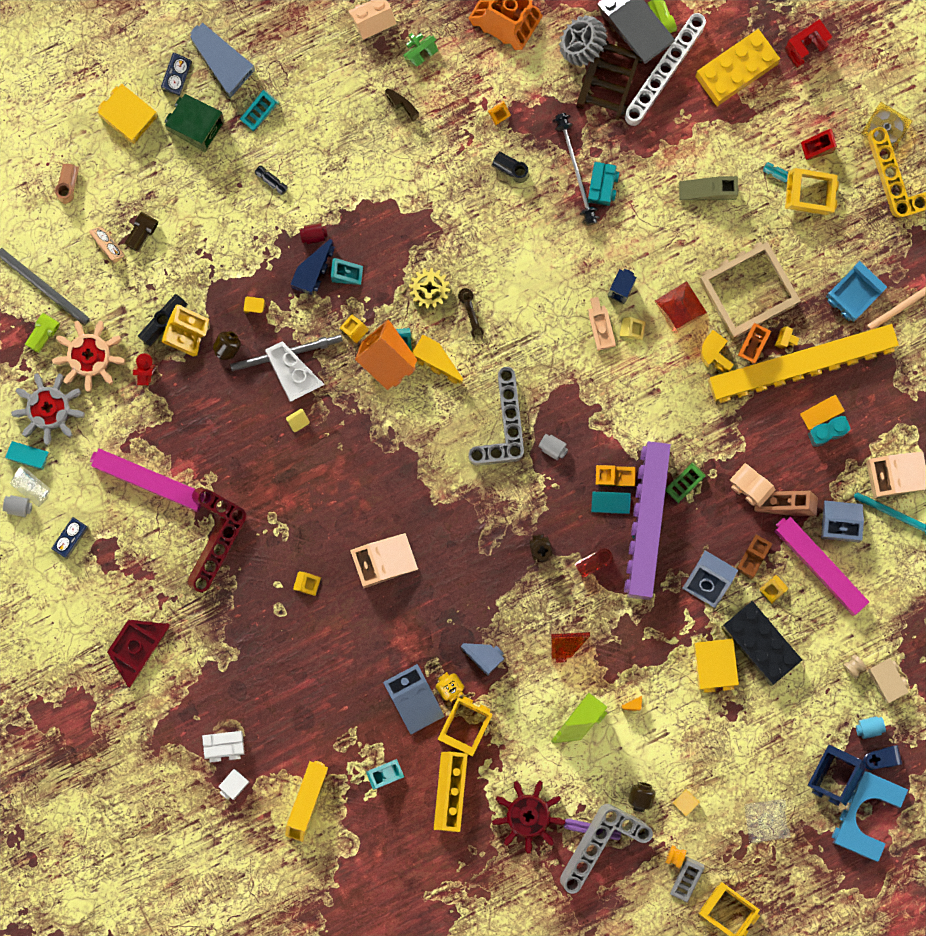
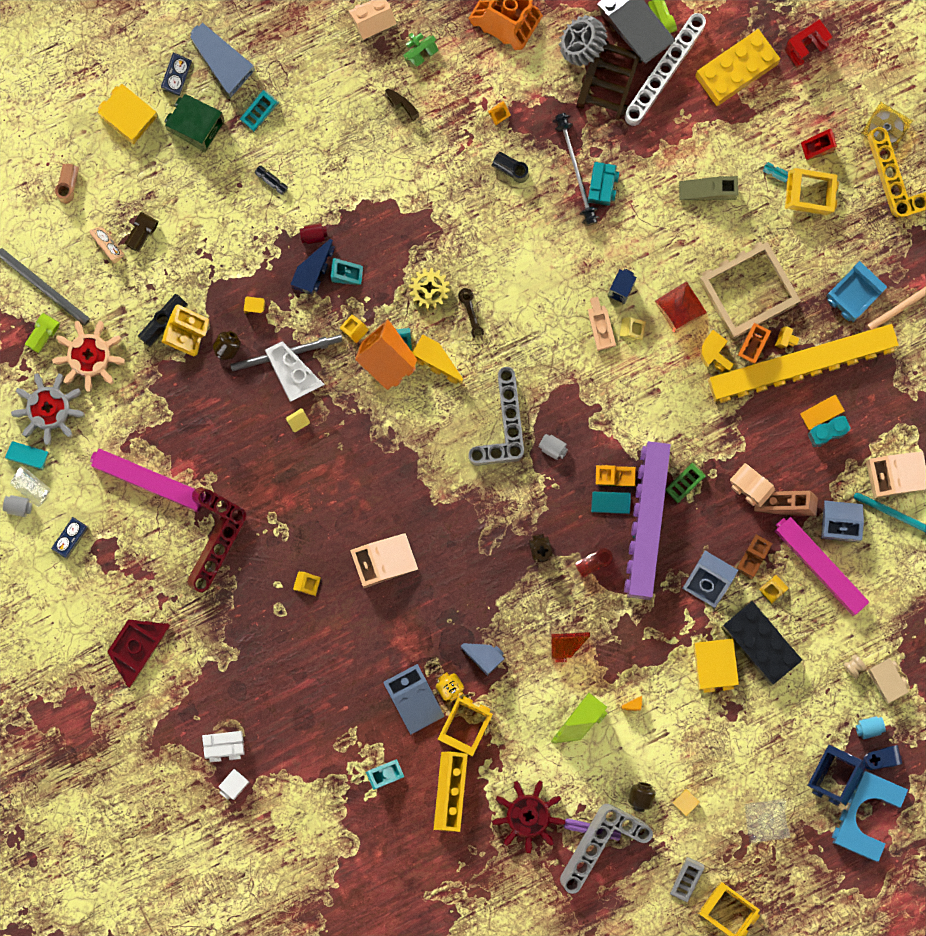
(144, 369): red hips -> none
(306, 801): yellow slope -> none
(675, 856): light orange wheel -> none

